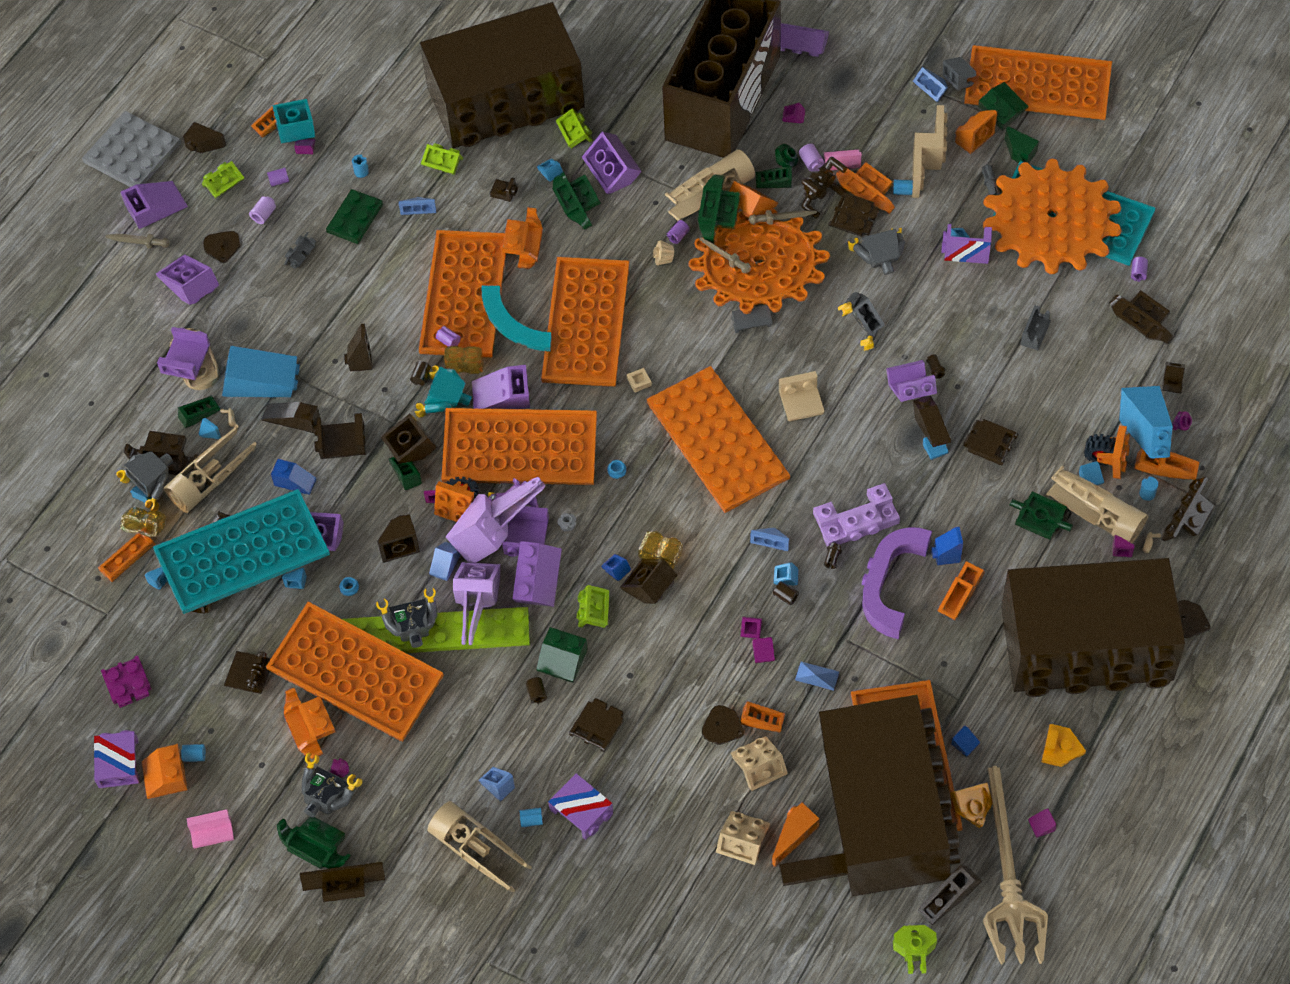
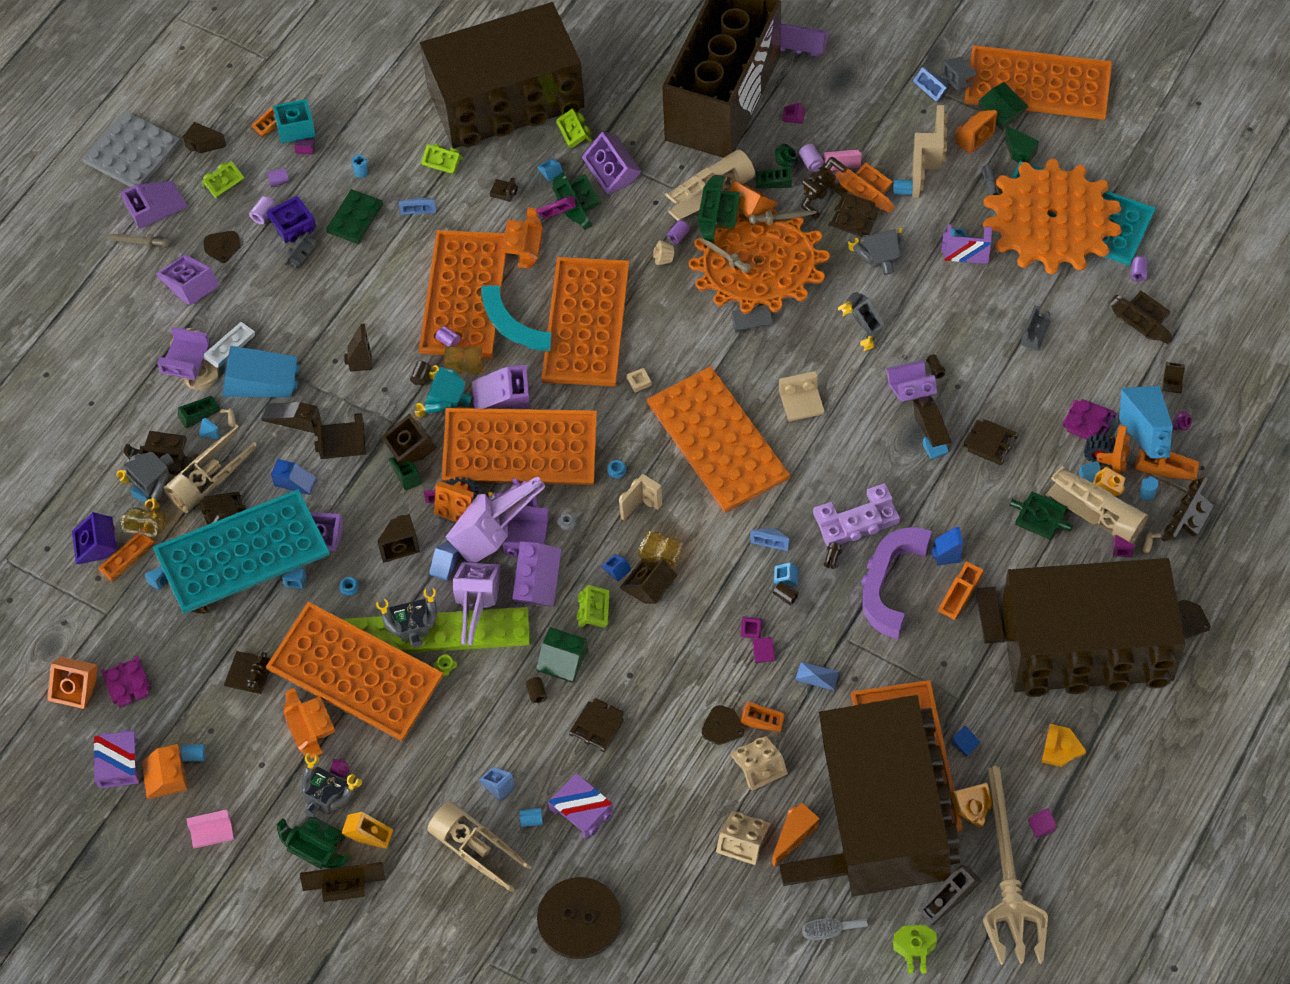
(71, 682): none -> orange slope
(94, 538): none -> dark purple slope
(220, 502): none -> dark brown plate
(236, 337): none -> white plate
(292, 219): none -> dark purple plate
(367, 830): none -> light orange slope
(445, 659): none -> lime plate
(557, 207): none -> magenta slope
(579, 918): none -> dark brown plate
(641, 489): none -> tan bracket
(829, 928): none -> light grey piece
(989, 615): none -> dark brown tile
(1087, 419): none -> magenta plate
(1110, 481): none -> light orange brick

